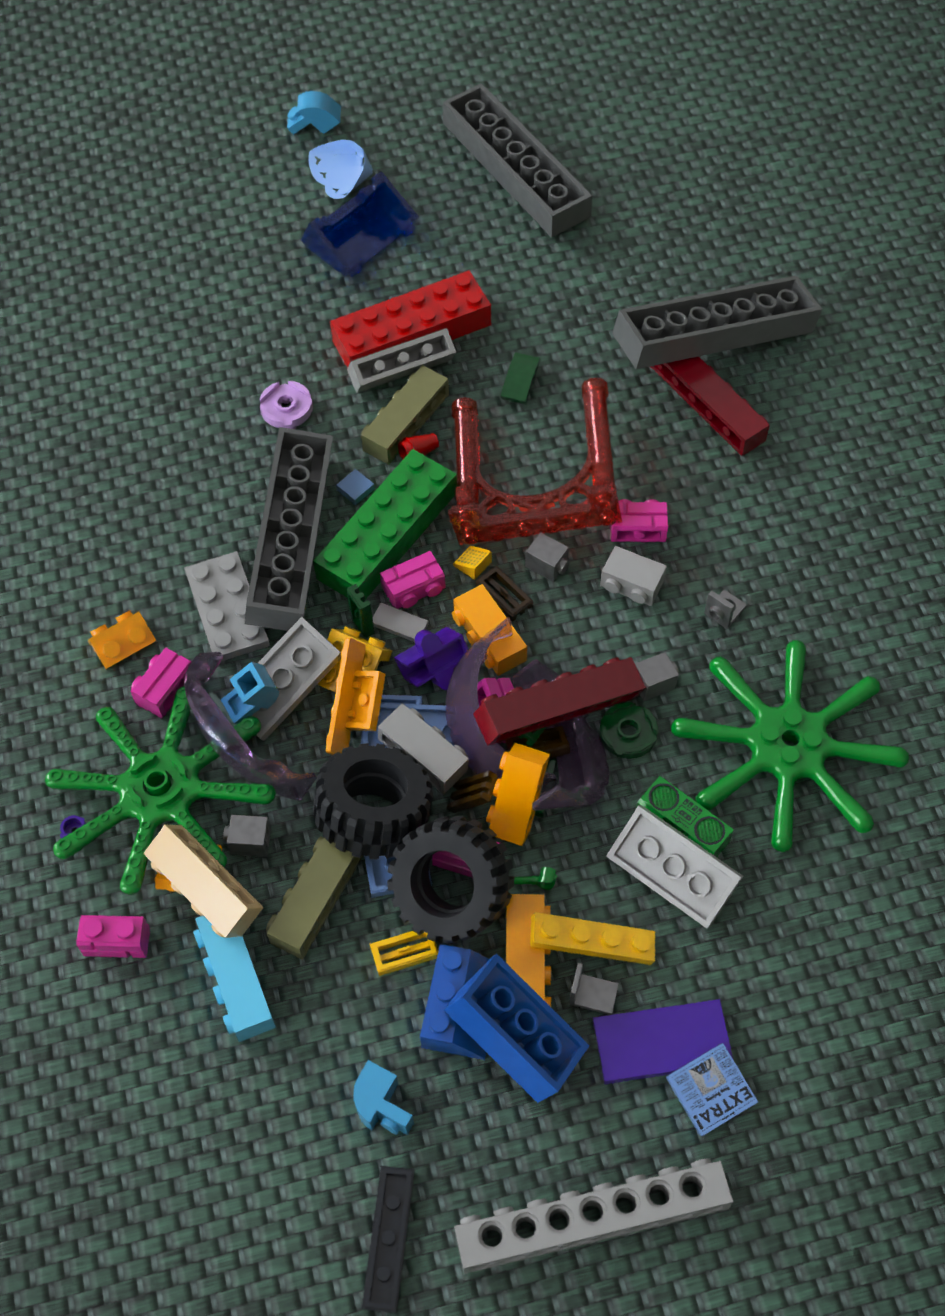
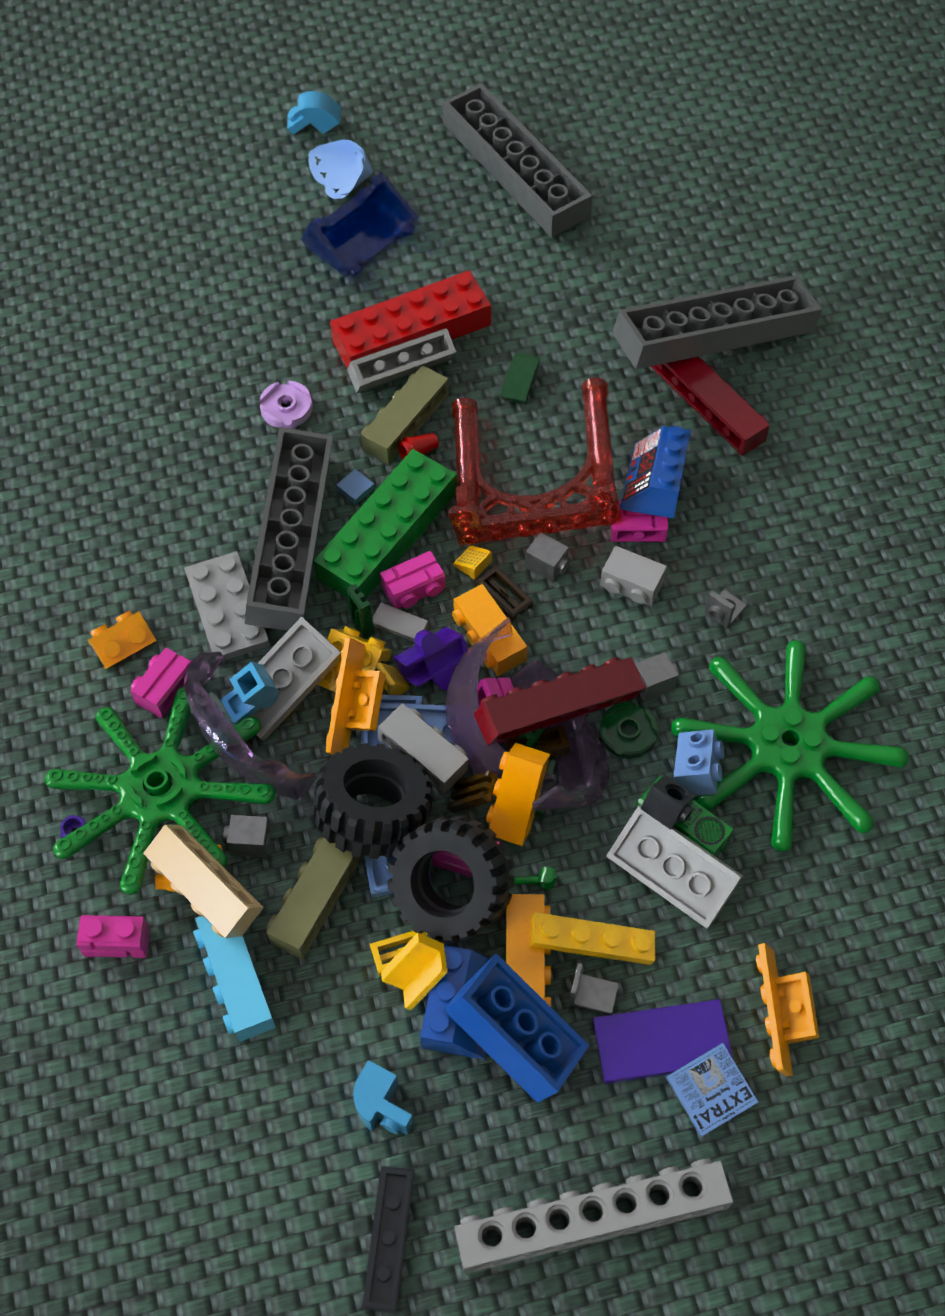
(394, 682): none -> yellow slope
(416, 968): none -> yellow panel
(656, 472): none -> blue slope
(668, 802): none -> black brick
(699, 761): none -> medium blue brick
(789, 1009): none -> light orange bracket

